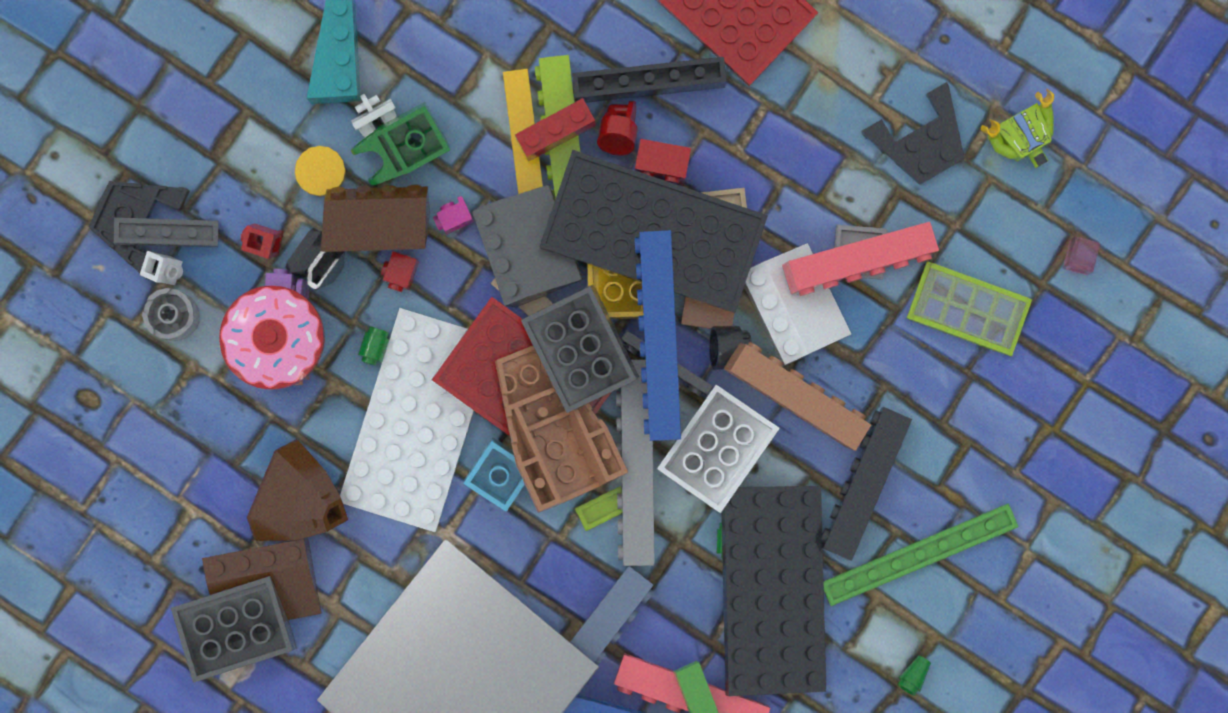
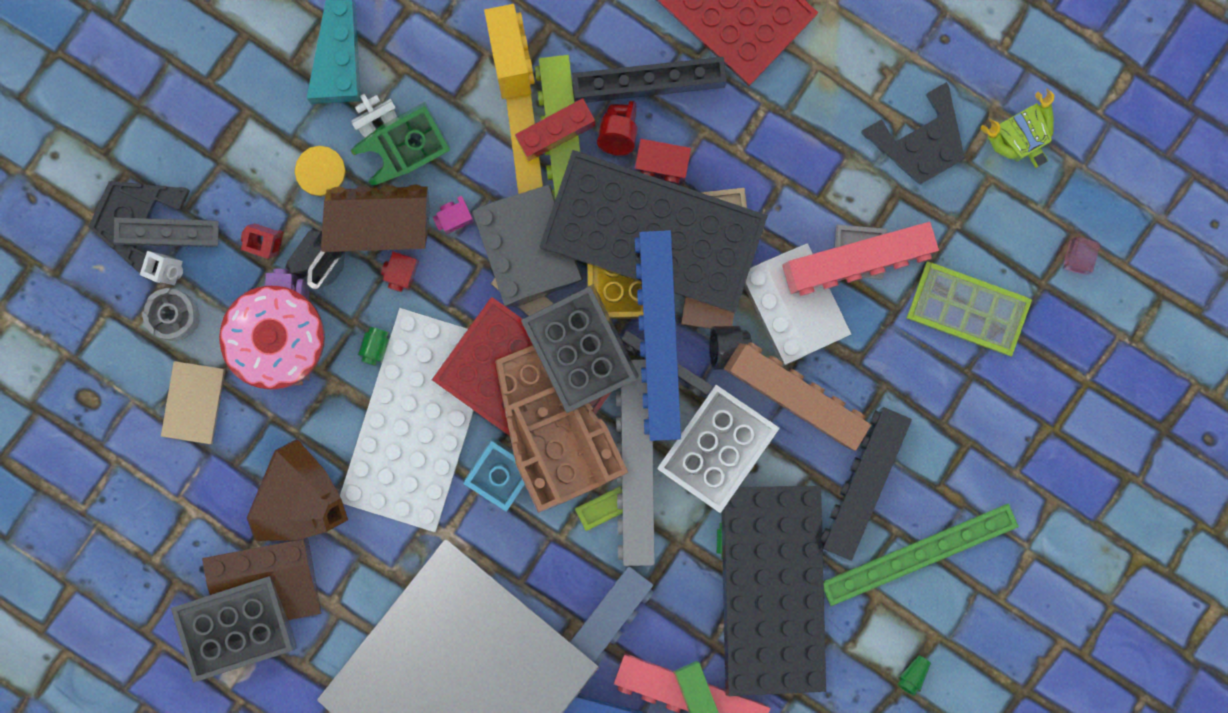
(193, 402): none -> tan tile
(509, 51): none -> yellow brick

